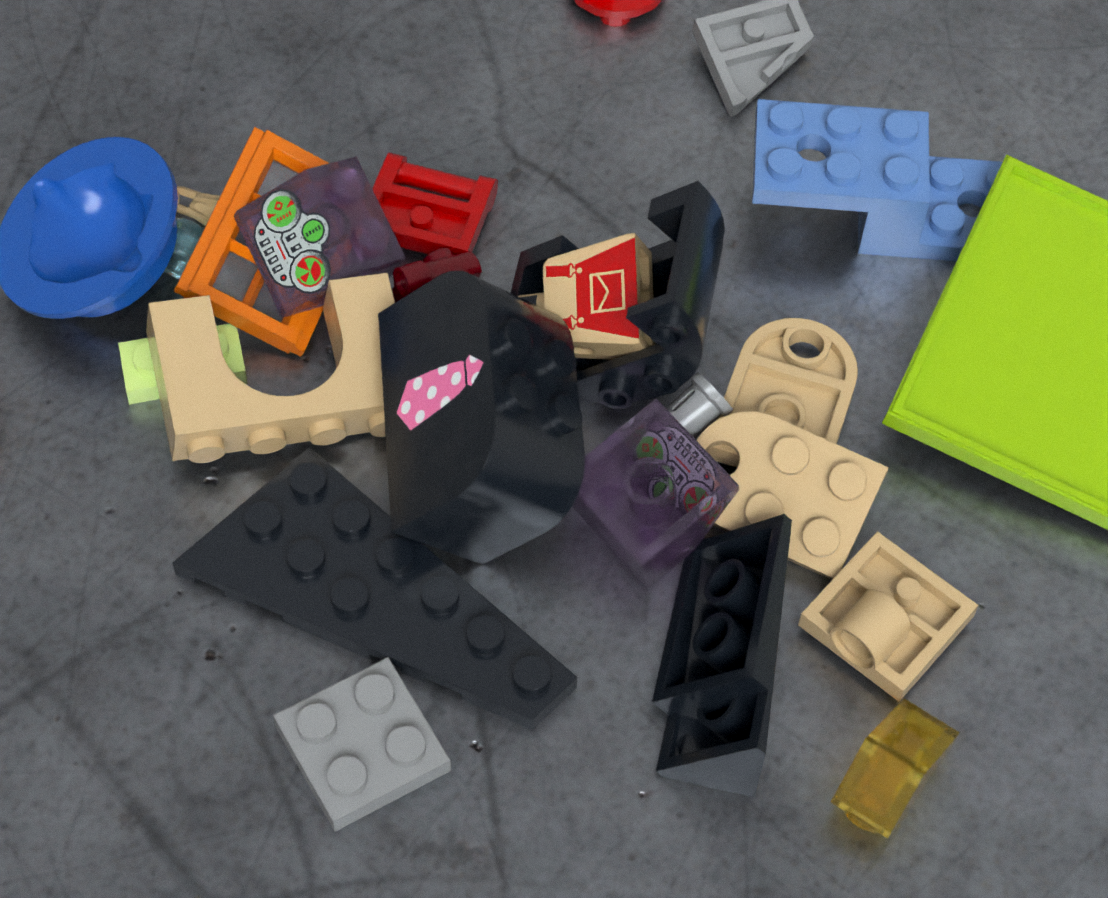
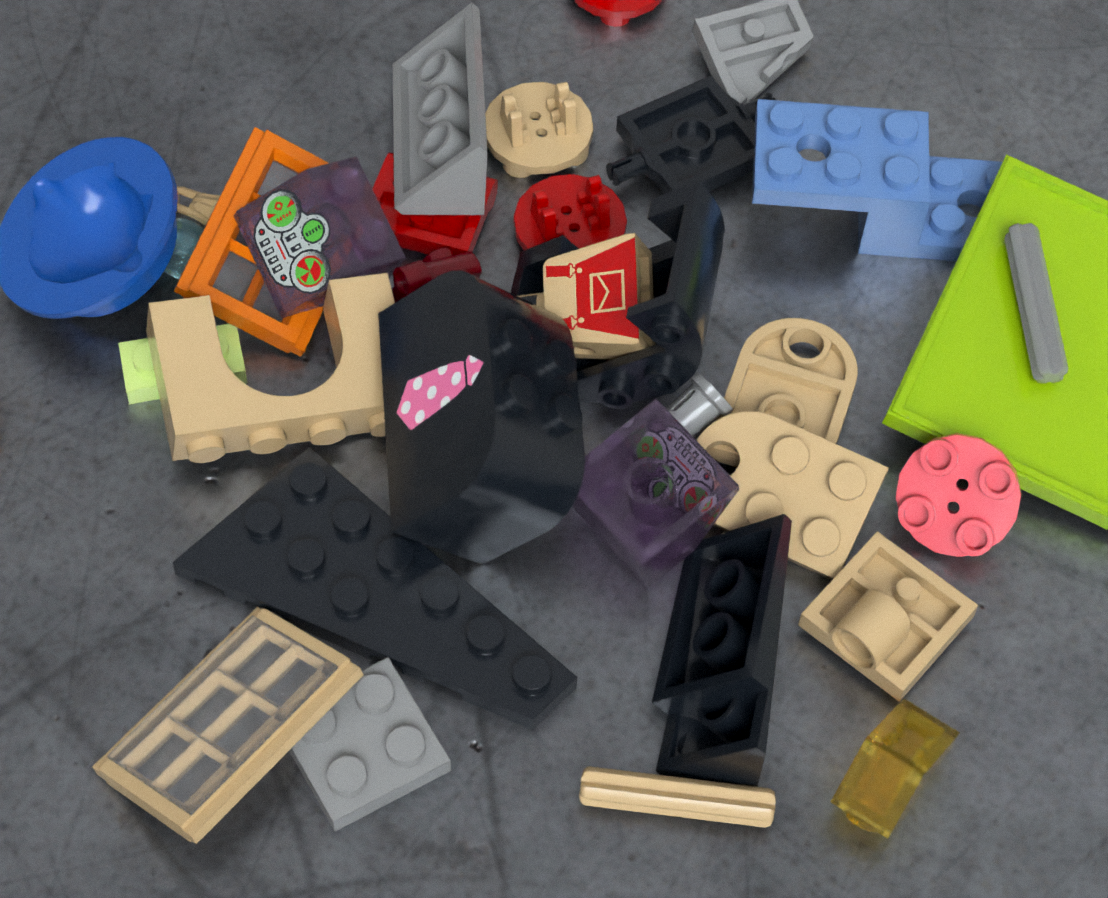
(227, 723): none -> clear piece
(441, 122): none -> light grey slope
(561, 120): none -> tan plate
(591, 208): none -> red plate
(677, 796): none -> tan axle
(688, 138): none -> black plate
(985, 507): none -> coral plate
(1036, 303): none -> light grey axle

